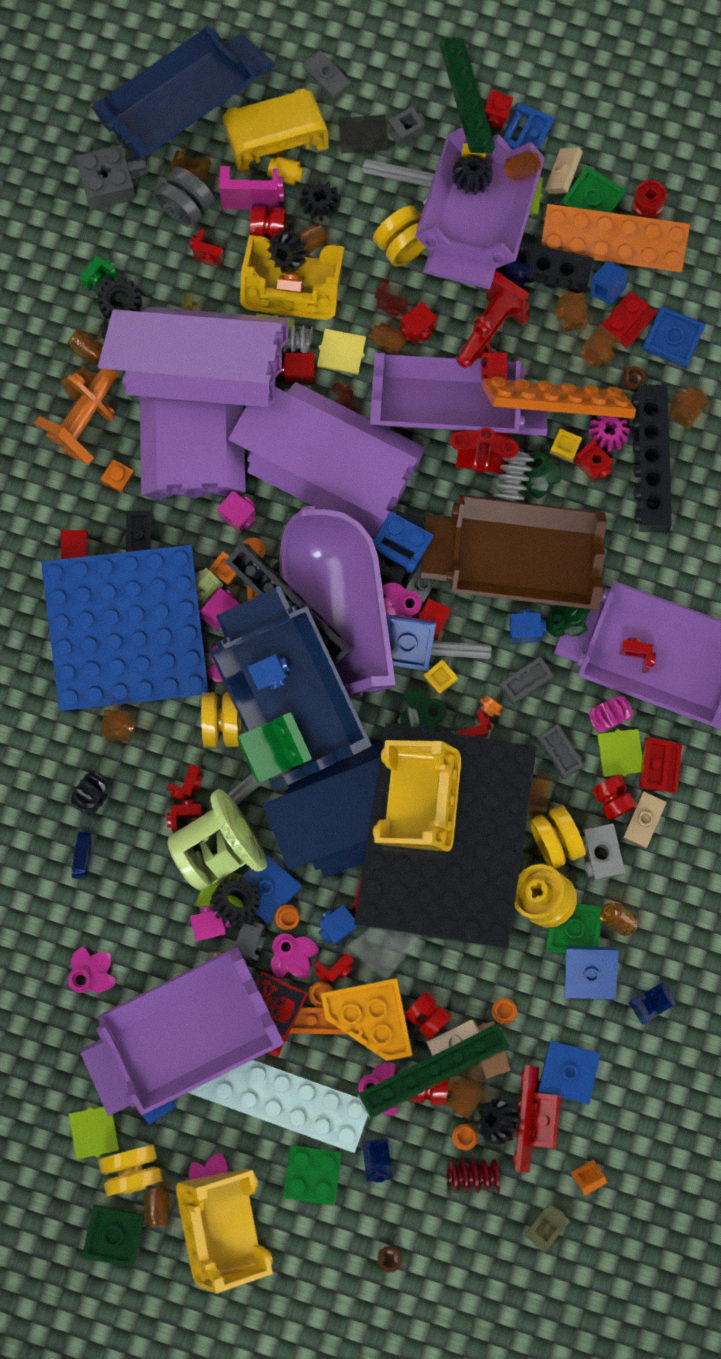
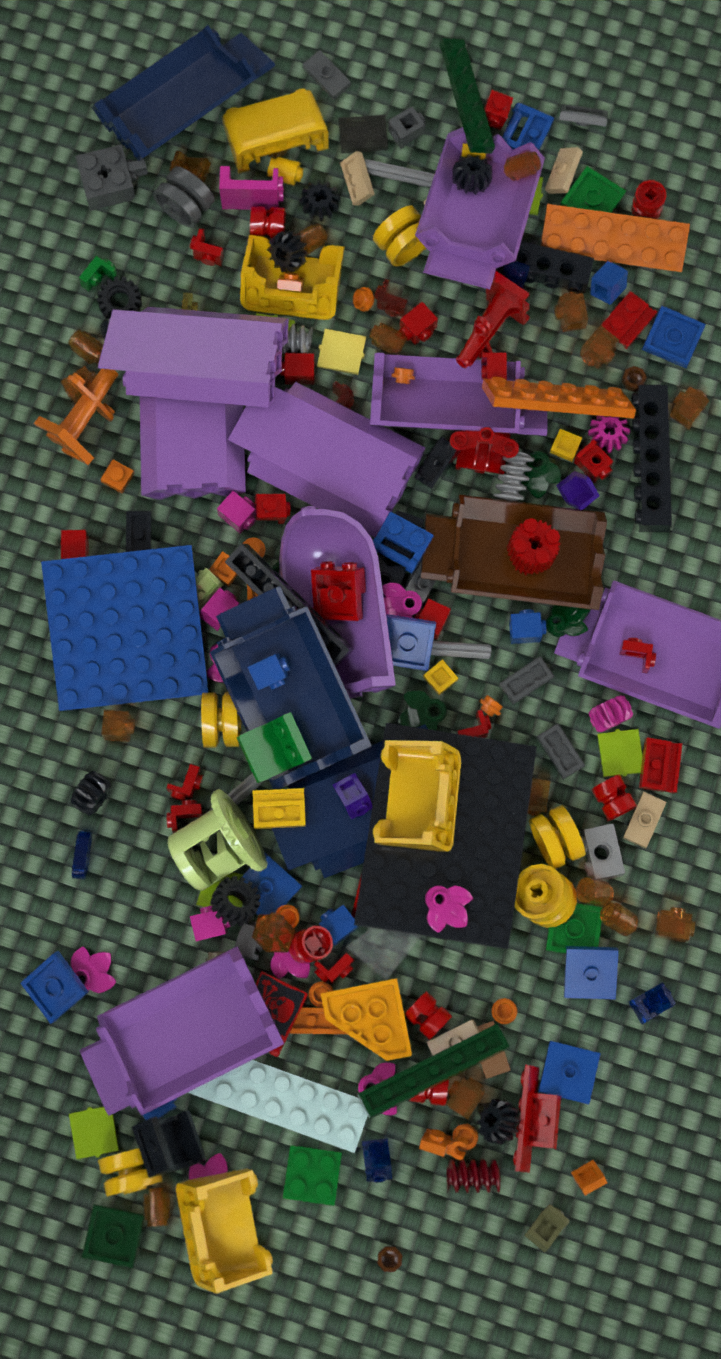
(54, 987): none -> blue plate
(168, 1144): none -> black panel
(272, 507): none -> red bracket
(273, 932): none -> clear orange brick
(279, 808): none -> yellow plate
(311, 944): none -> red wheel
(338, 590): none -> red plate
(353, 796): none -> dark purple bracket
(357, 178): none -> tan plate
(363, 299): none -> orange plate
(403, 375): none -> orange plate
(437, 464): none -> black hinge
(439, 1143): none -> orange plate
(451, 908): none -> dark pink plate
(538, 536): none -> red brick
(577, 490): none -> dark purple panel
(583, 115): none -> dark grey plate
(594, 891): none -> clear orange brick
(674, 925): none -> clear orange brick

